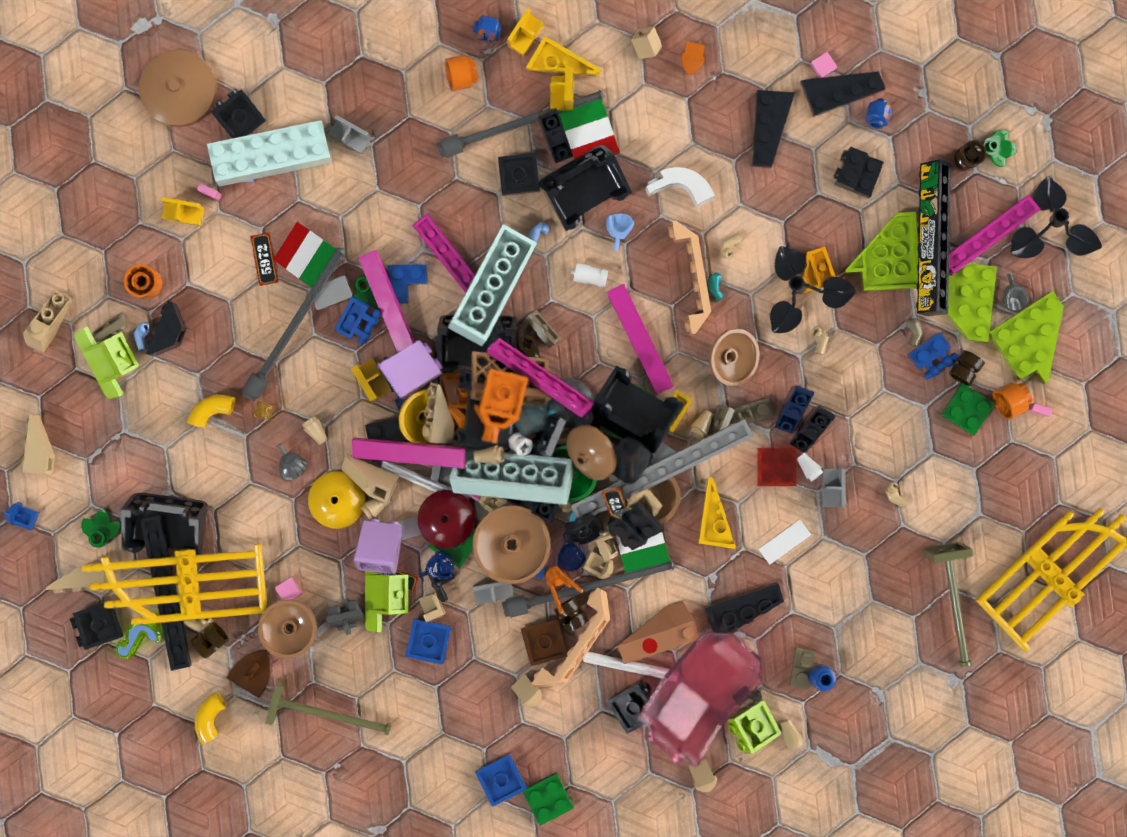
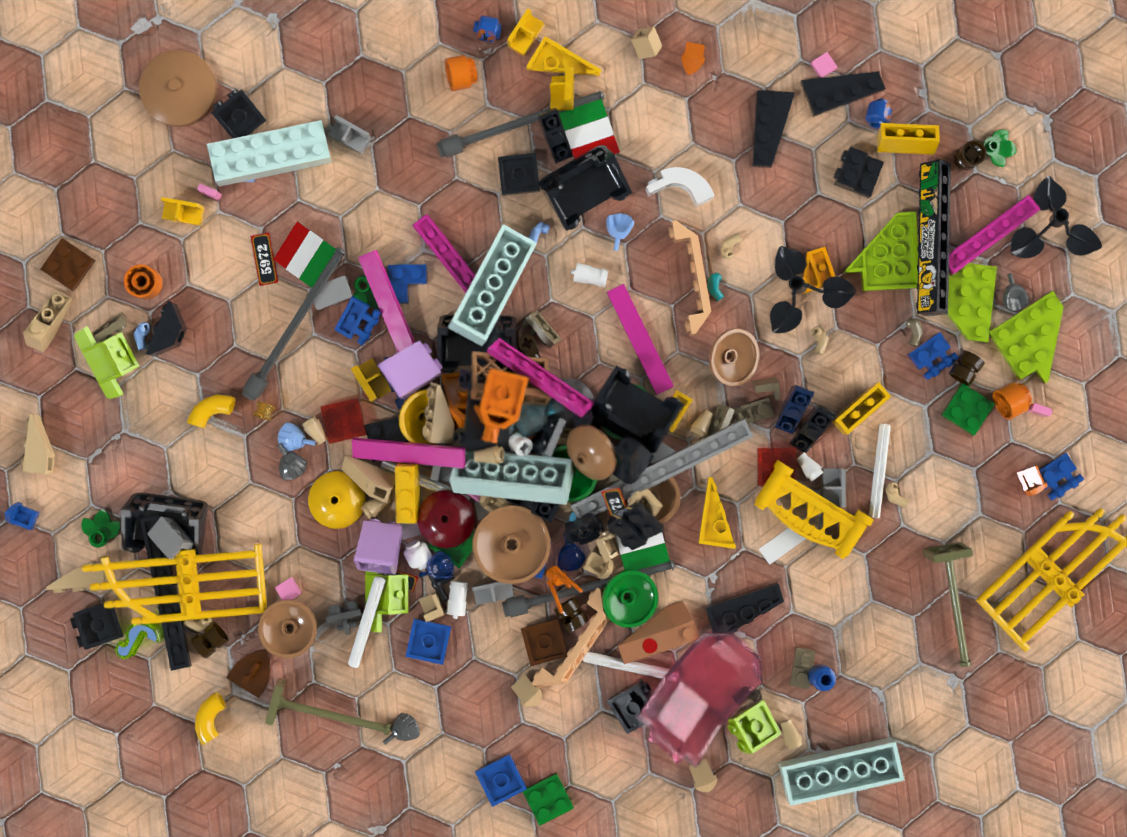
(67, 264): none -> reddish brown plate
(170, 537): none -> light grey panel
(293, 437): none -> light blue piece
(343, 420): none -> clear red plate
(366, 622): none -> white axle
(403, 729): none -> dark grey piece
(407, 492): none -> yellow brick
(417, 554): none -> white head
(457, 599): none -> white piece
(639, 604): none -> green dish
(766, 385): none -> dark tan tile
(781, 483): none -> yellow piece
(841, 771): none -> light aqua brick
(861, 408): none -> yellow brick
(879, 470): none -> white axle
(908, 138): none -> yellow brick
(1032, 480): none -> tile
(1056, 470): none -> blue plate

